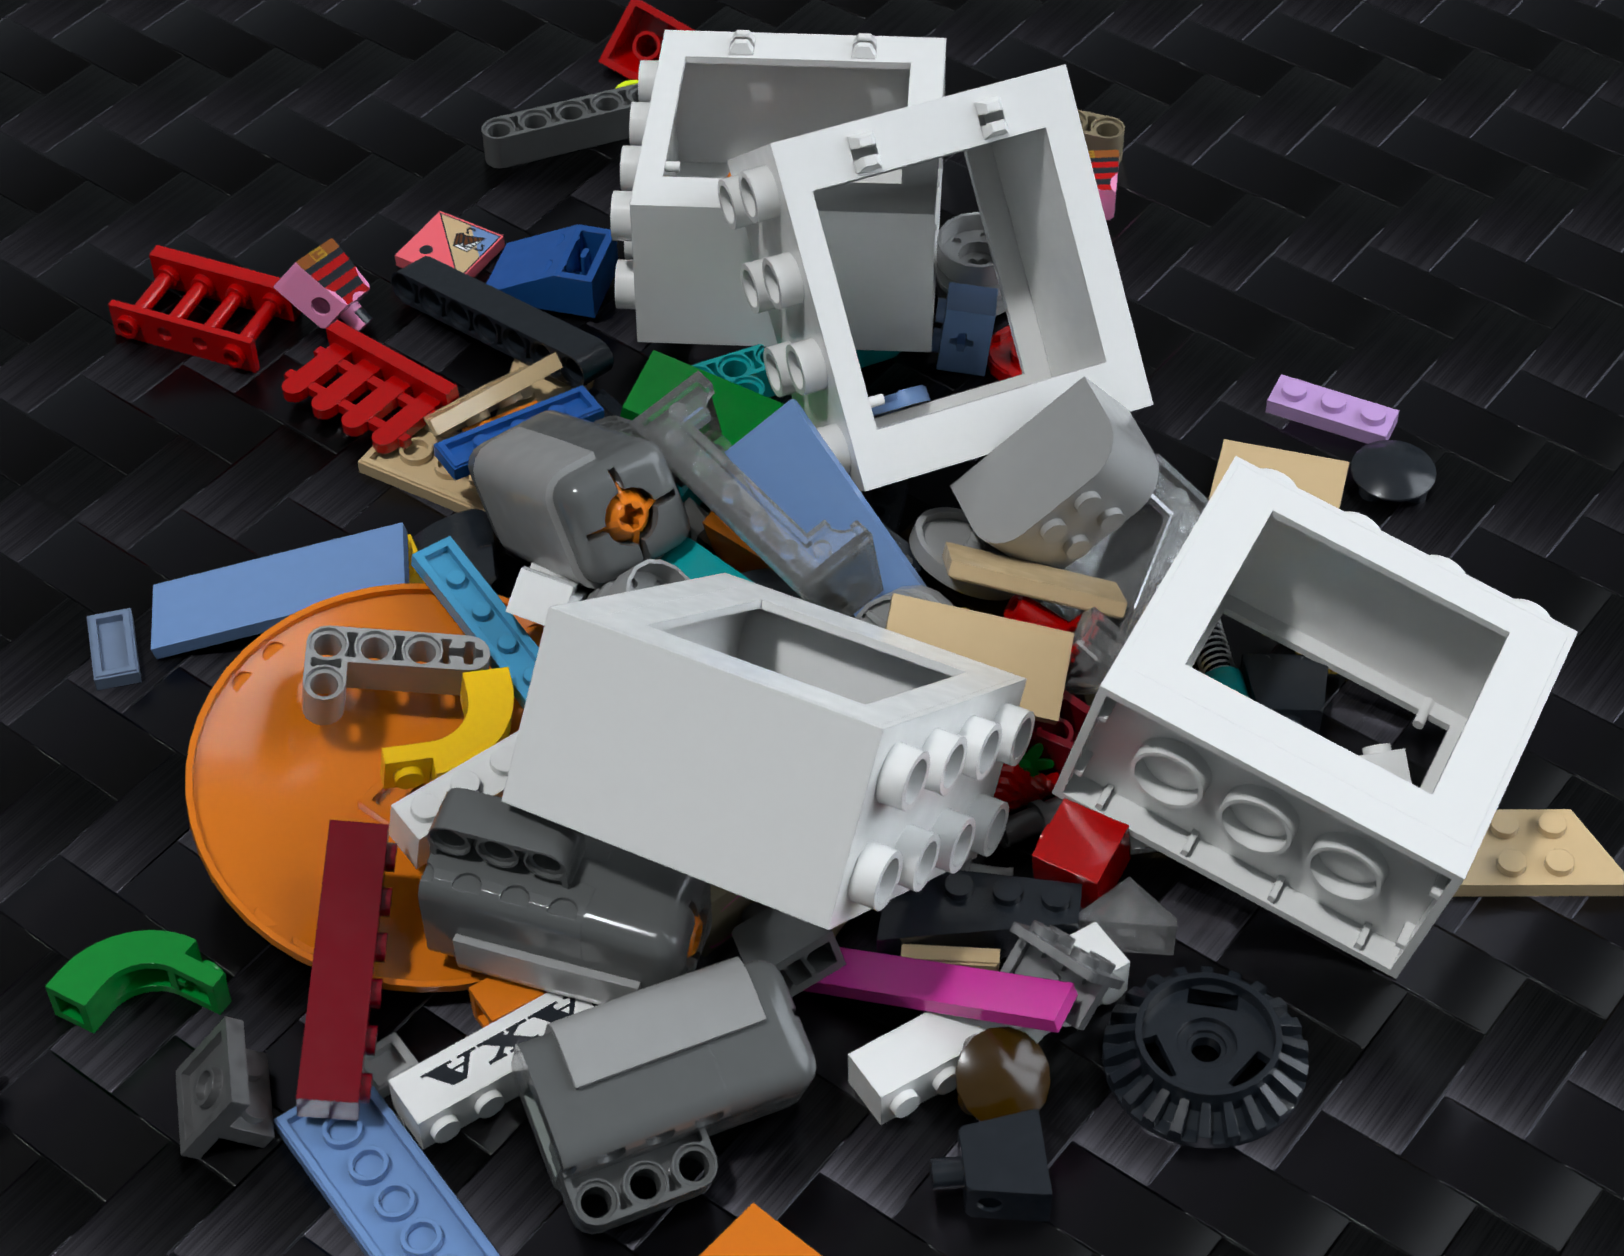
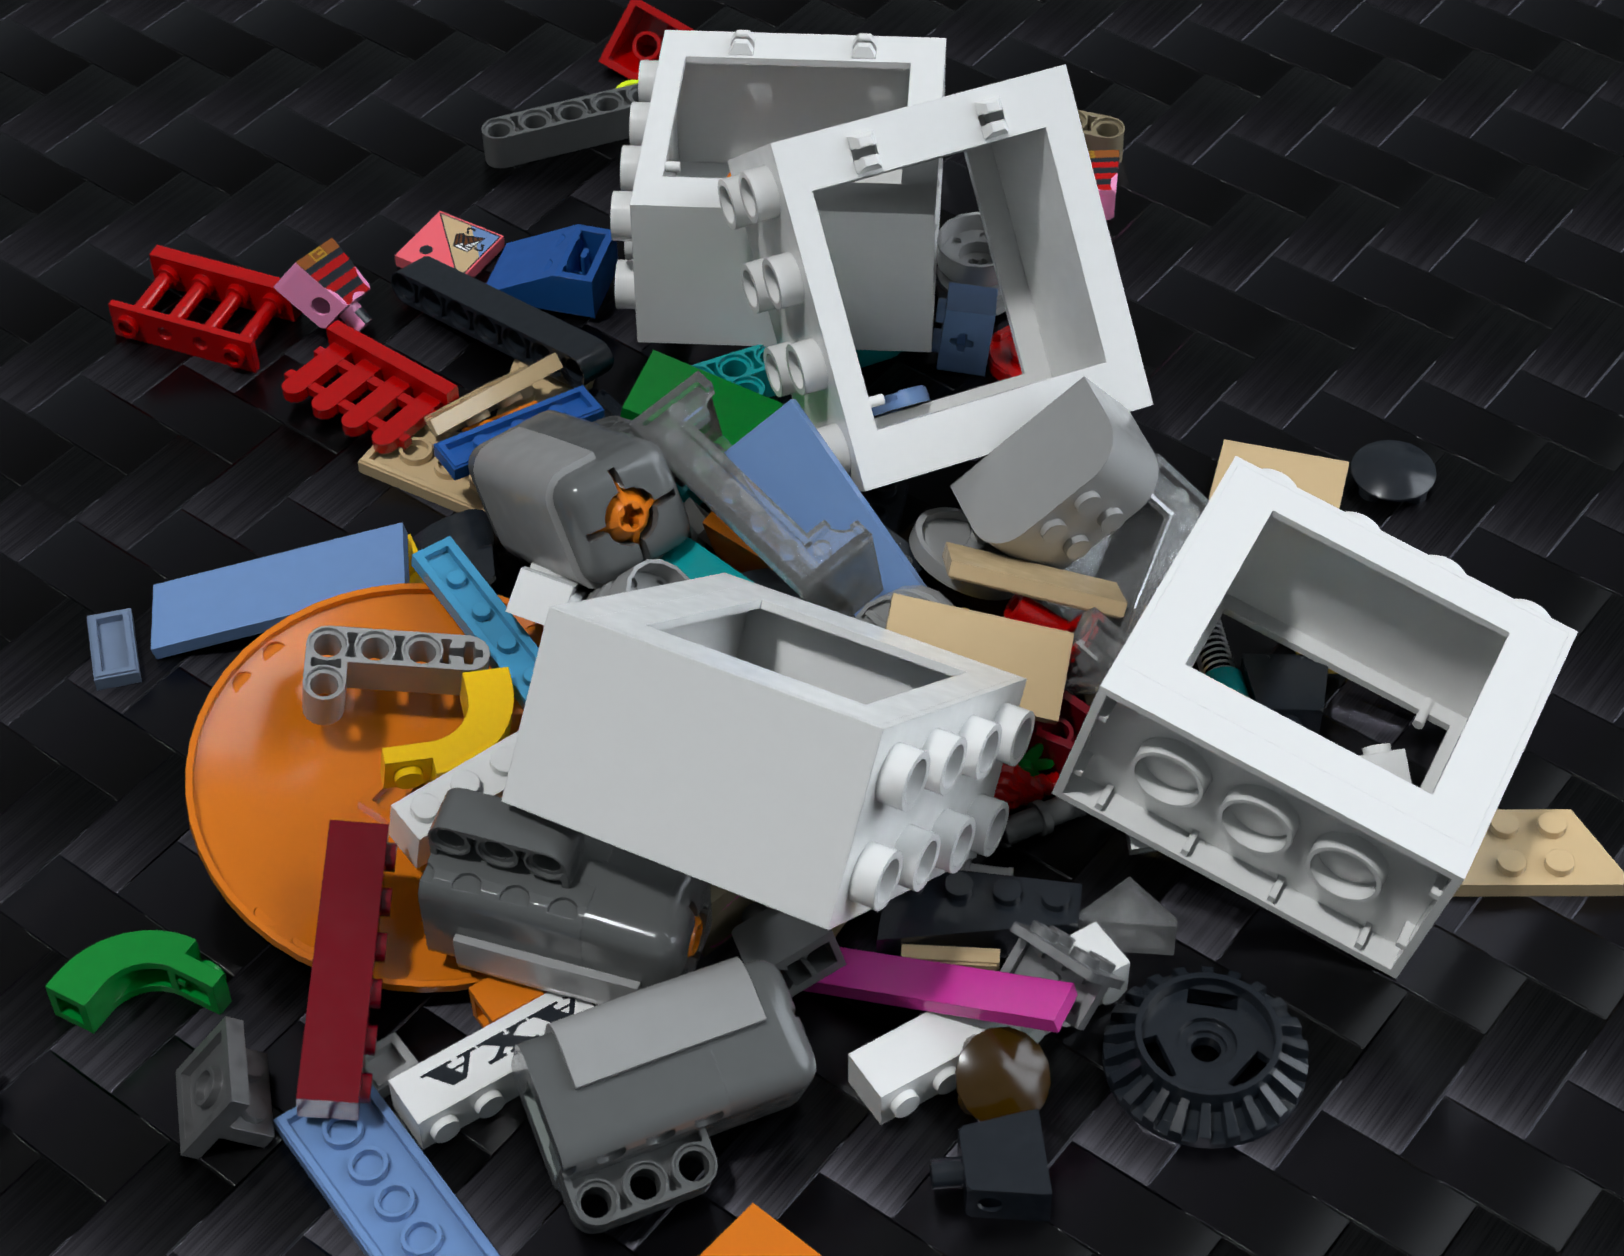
(1083, 850): red head -> none
(1331, 410): lavender plate -> none

